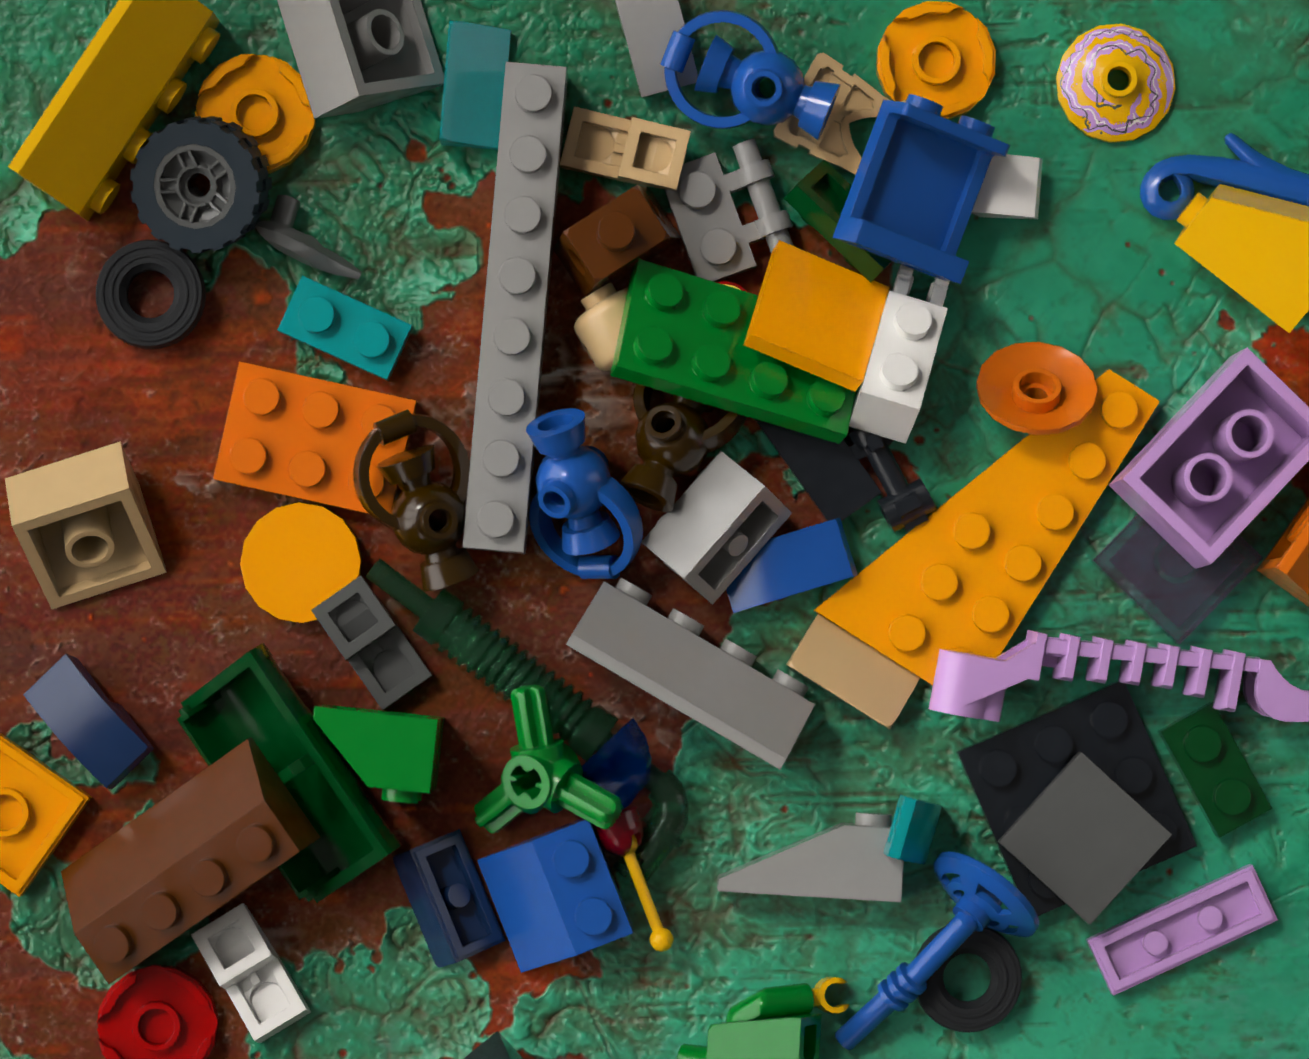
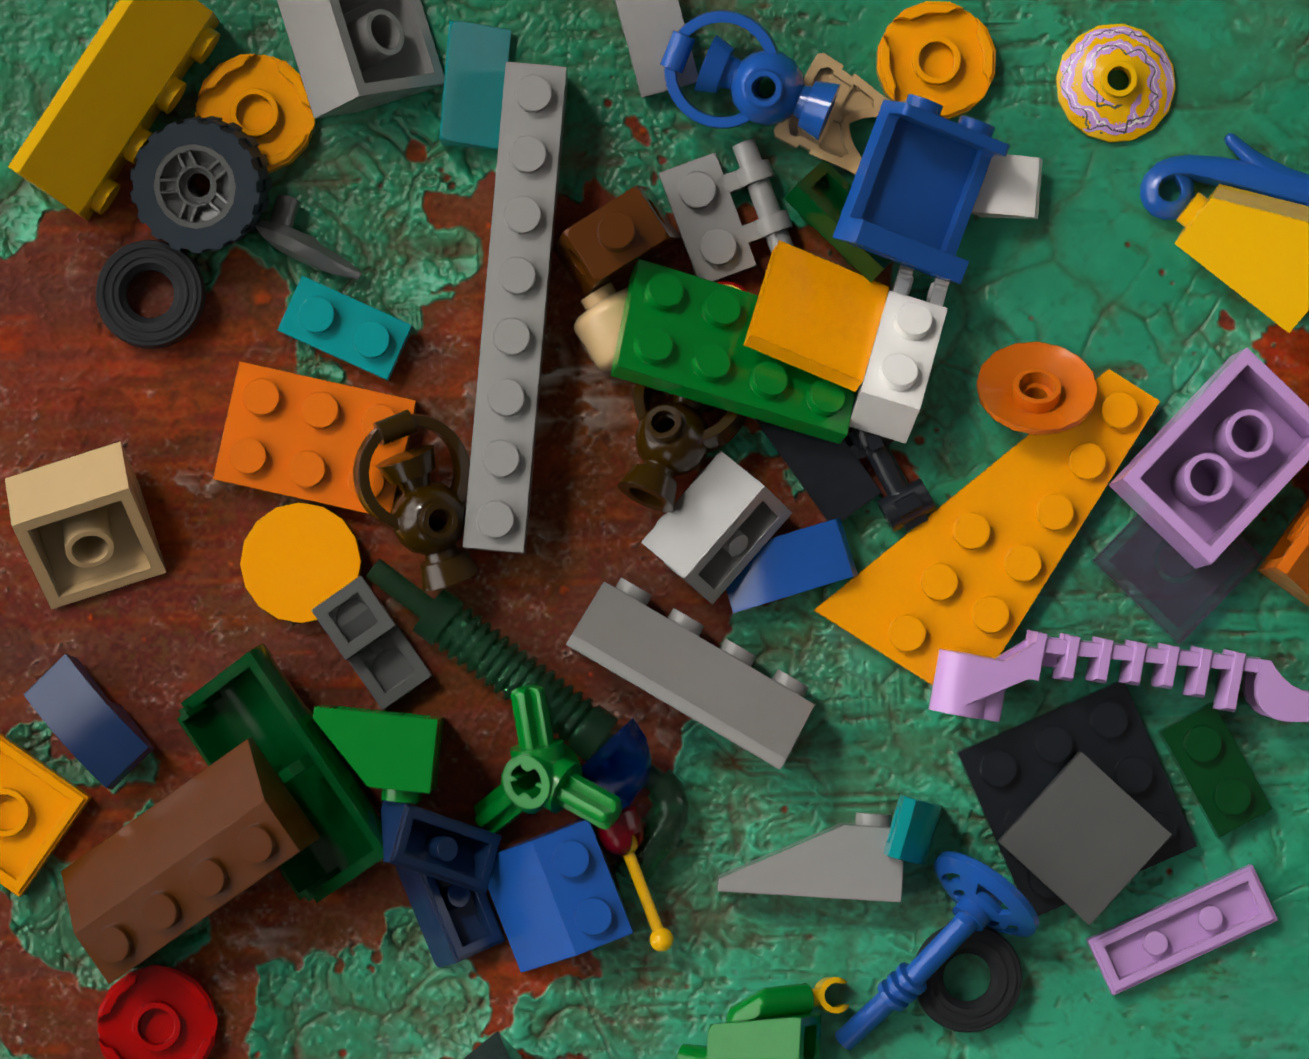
(251, 973): white slope -> none
(438, 846): none -> dark blue slope
(575, 485): blue piece -> none
(625, 149): tan slope -> none
(853, 671): tan slope -> none

